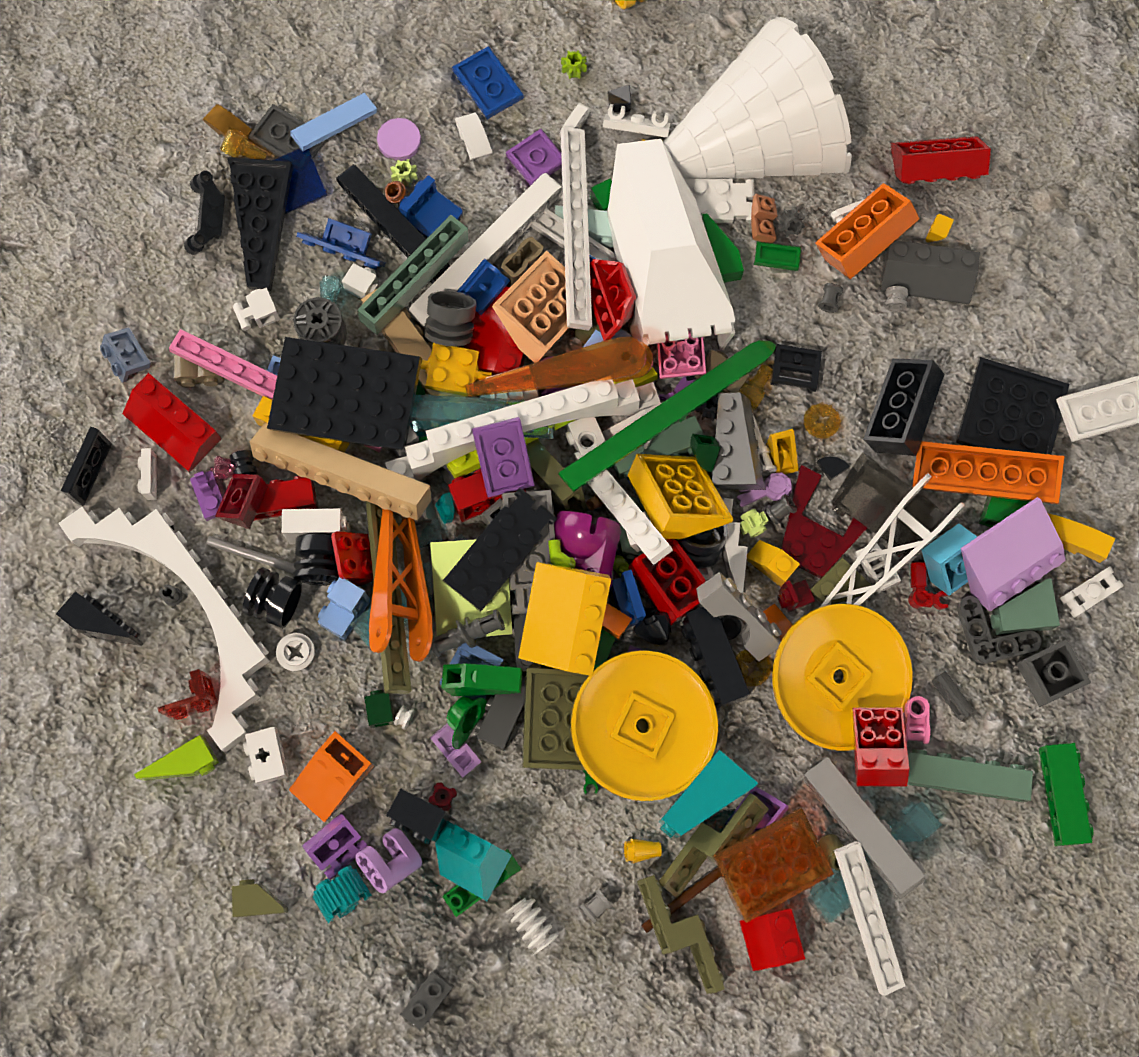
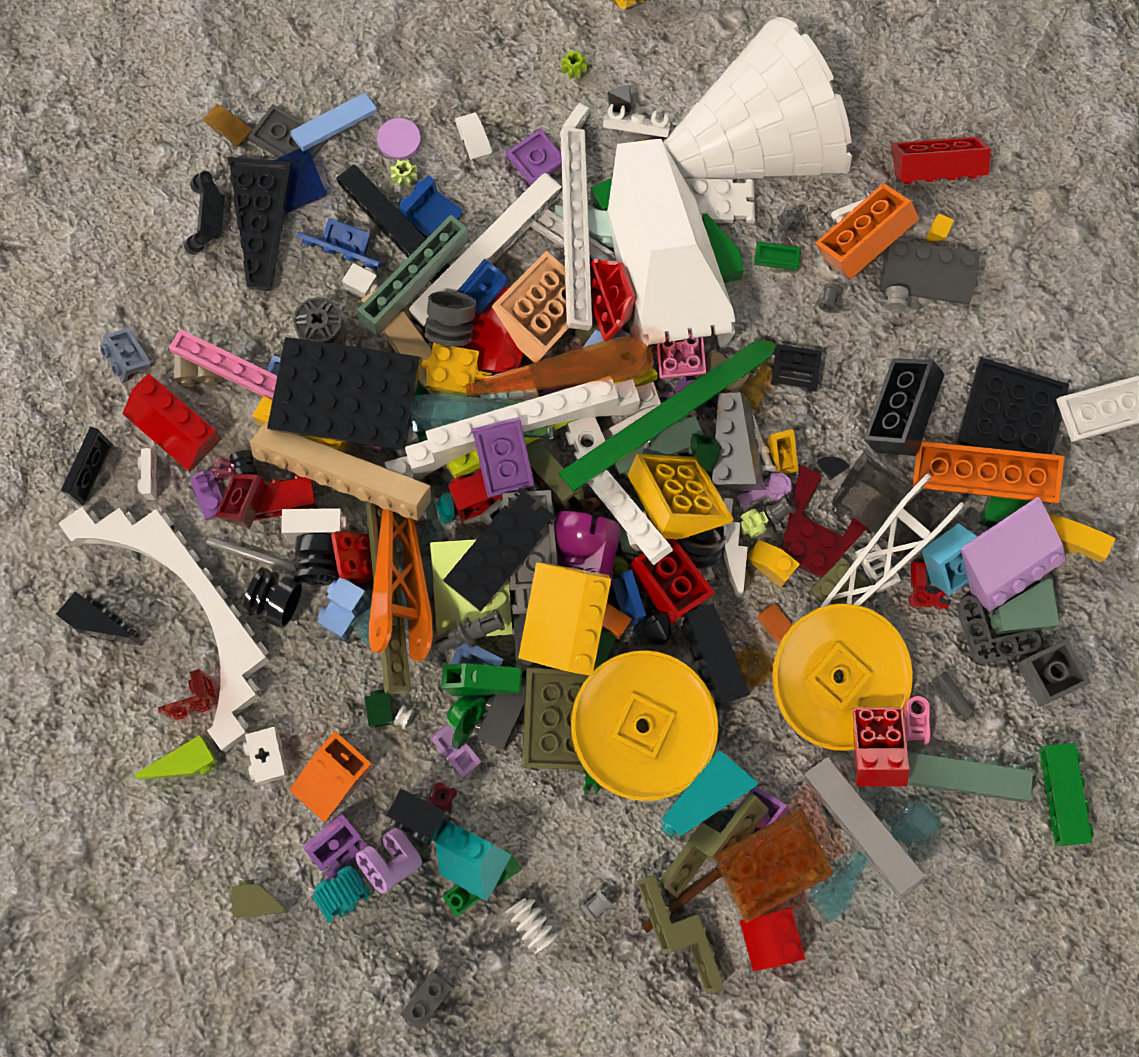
(170, 590): dark grey pin -> none
(237, 145): clear yellow pin -> none
(260, 307): white brick -> none
(284, 654): white gear -> none
(330, 288): clear light blue cone -> none
(395, 192): dark orange cone -> none
(487, 82): blue tile -> none
(519, 262): dark tan brick -> none
(557, 557): lime arm -> none
(641, 850): yellow cone -> none
(721, 598): light grey arch -> none
(731, 626): black tile -> none
(762, 218): nougat slope -> none
(795, 595): dark red bracket -> none
(820, 430): clear yellow gear -> none
(829, 844): olive brick -> none
(869, 918): white plate -> none
(1091, 592): white plate -> none

